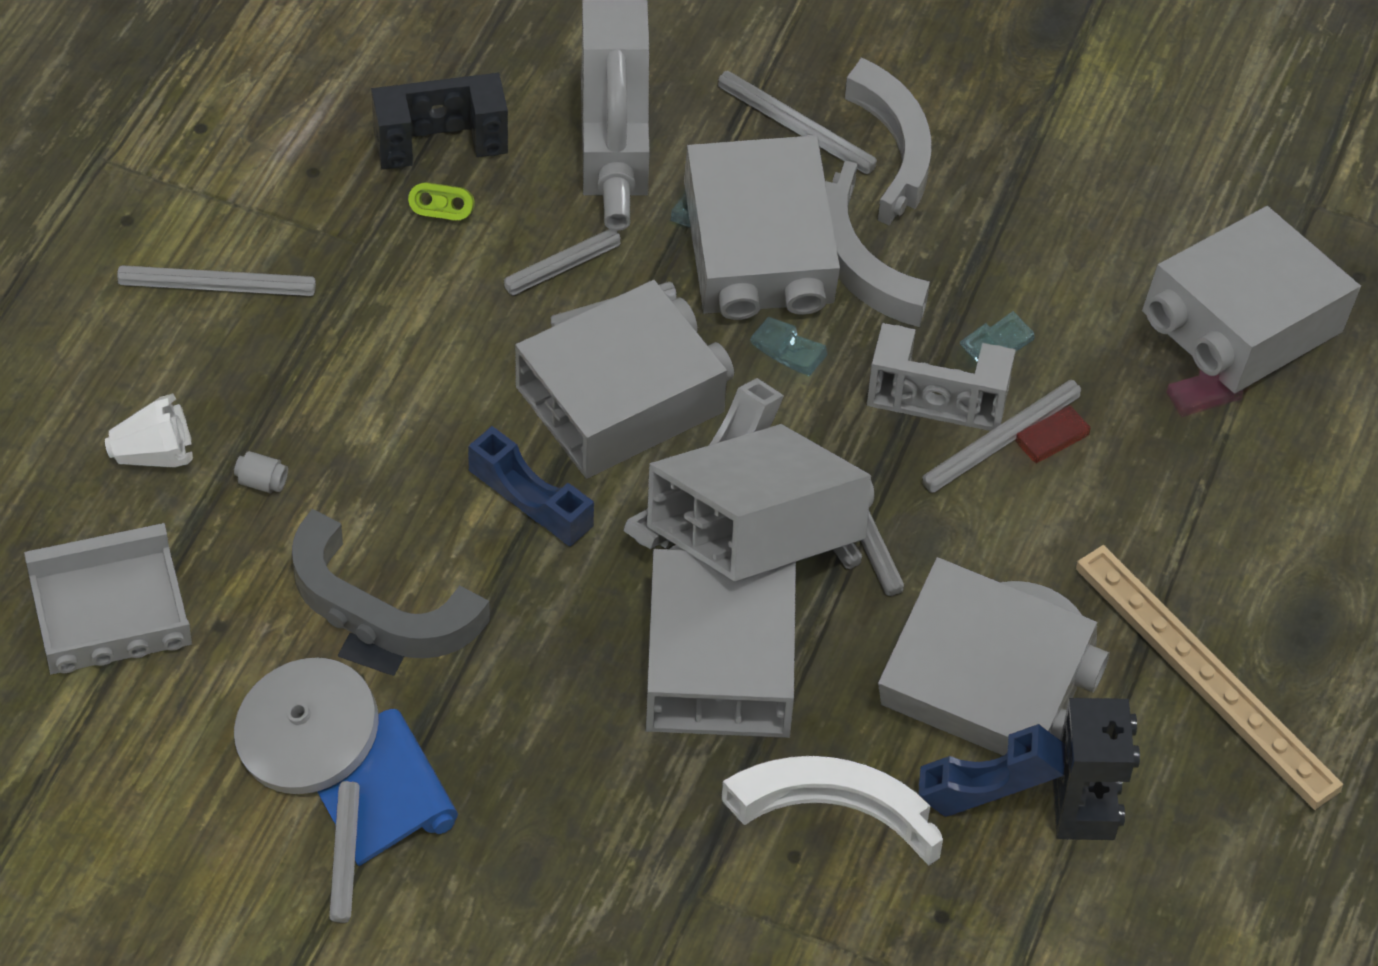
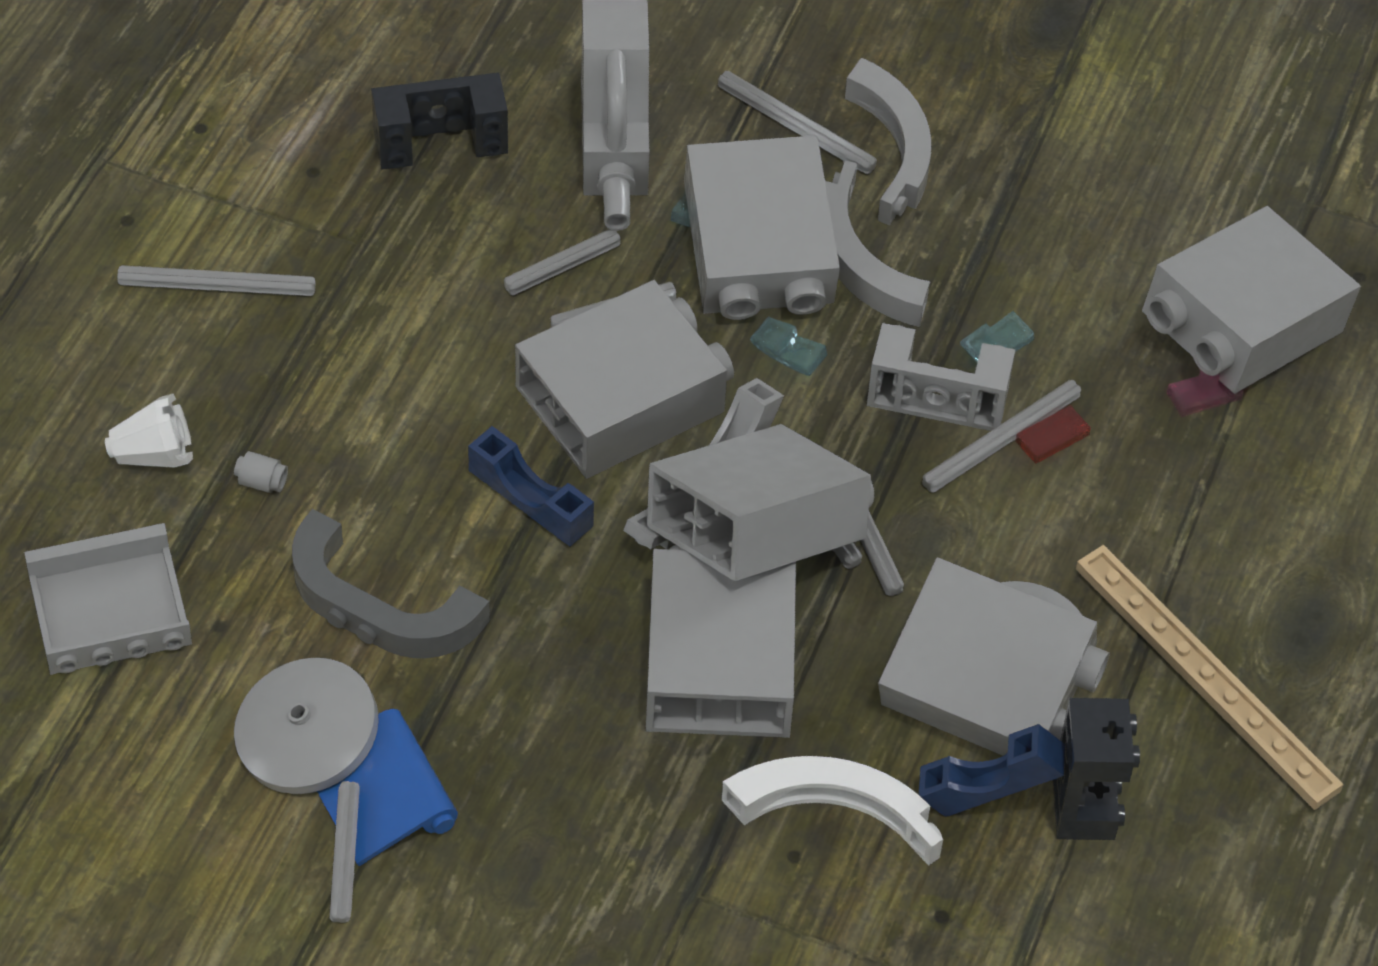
(370, 655): black sticker -> none
(442, 201): lime plate -> none

